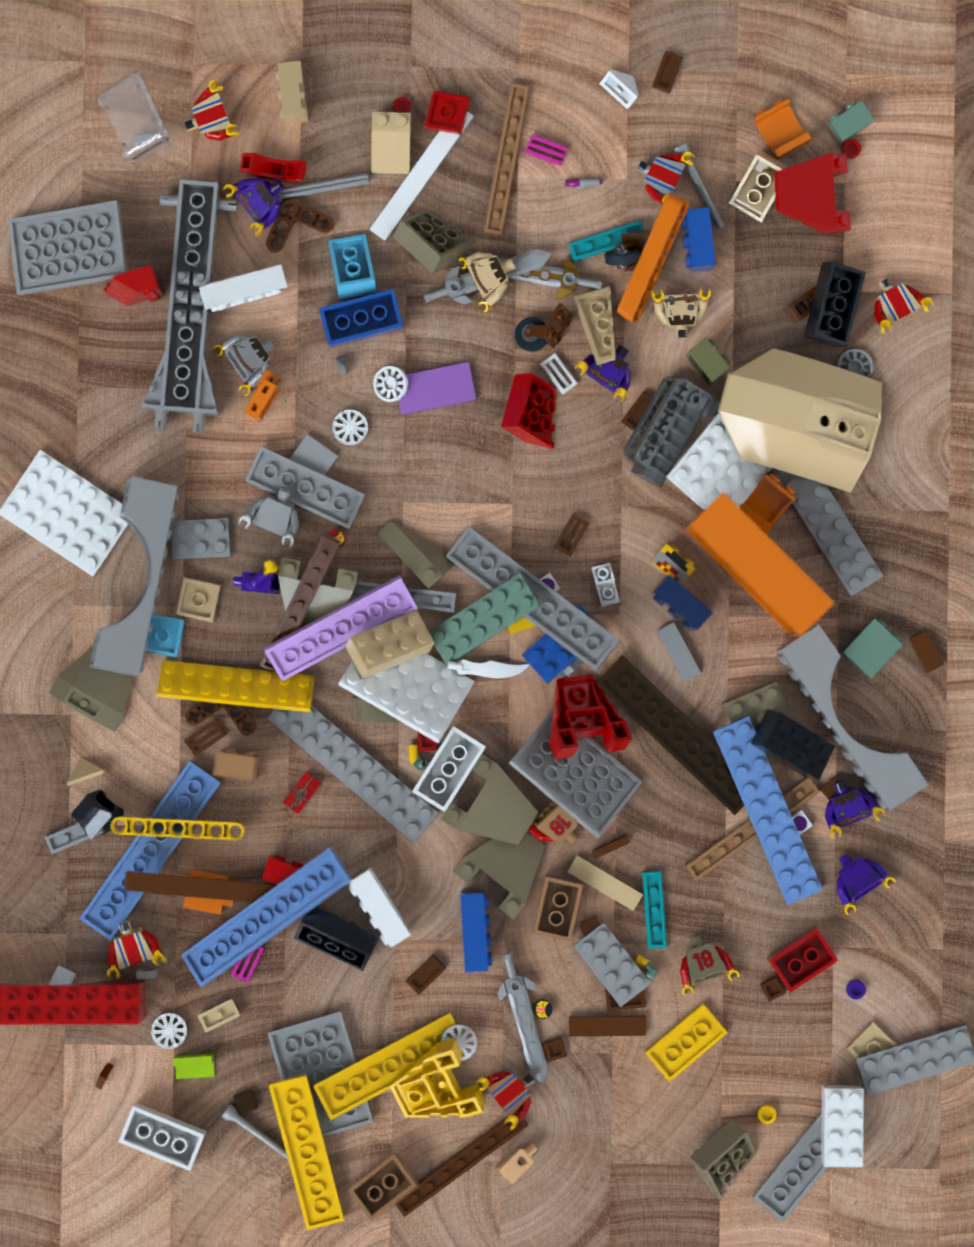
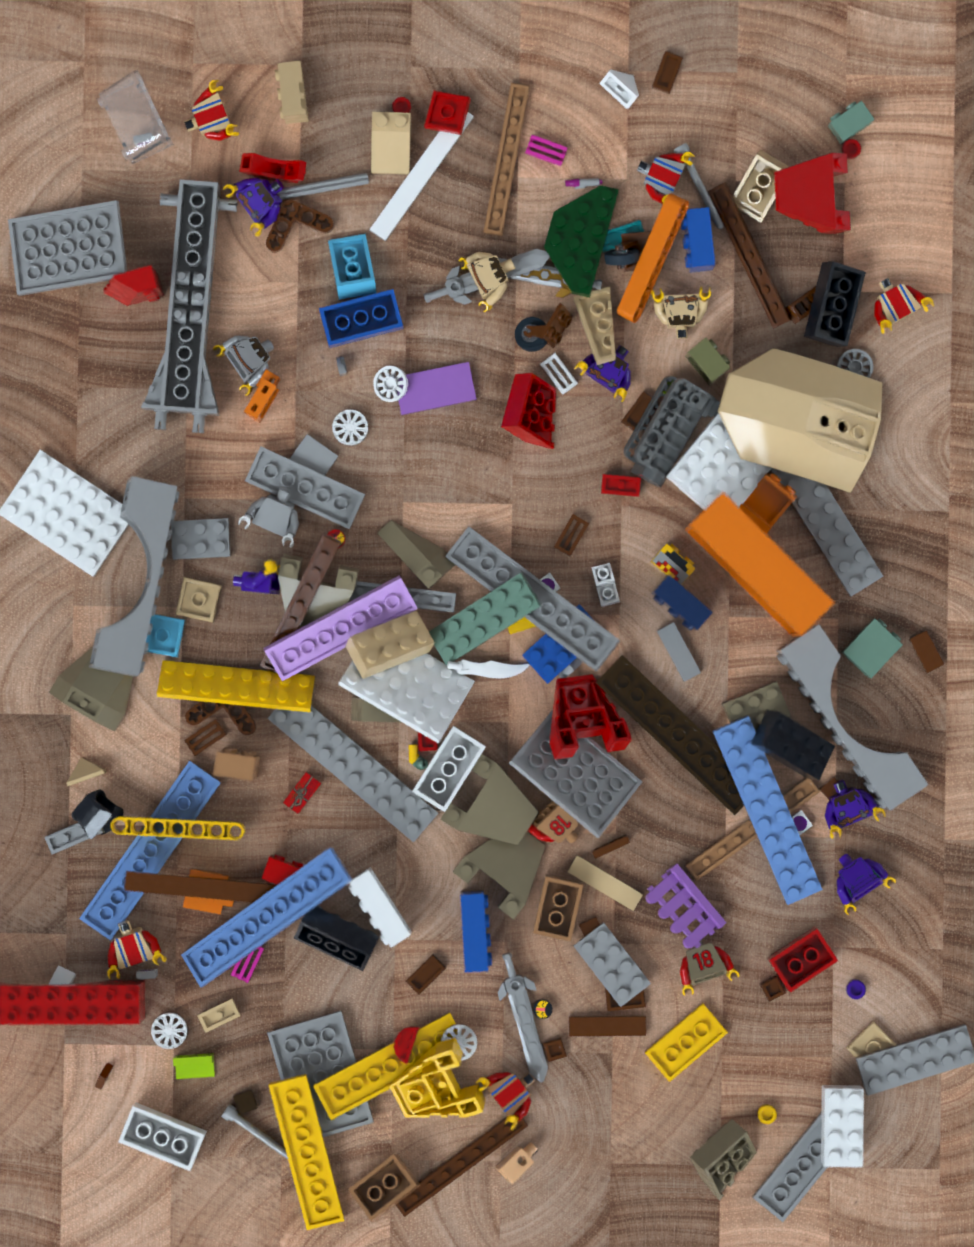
(247, 286): white brick -> none
(404, 1043): none -> red tile
(432, 240): dark tan wedge -> none
(579, 236): none -> dark green plate
(620, 485): none -> red plate
(652, 971): arm -> none
(654, 909): teal tile -> none
(700, 906): none -> medium lavender fence
(749, 255): none -> reddish brown tile
(781, 129): orange panel -> none

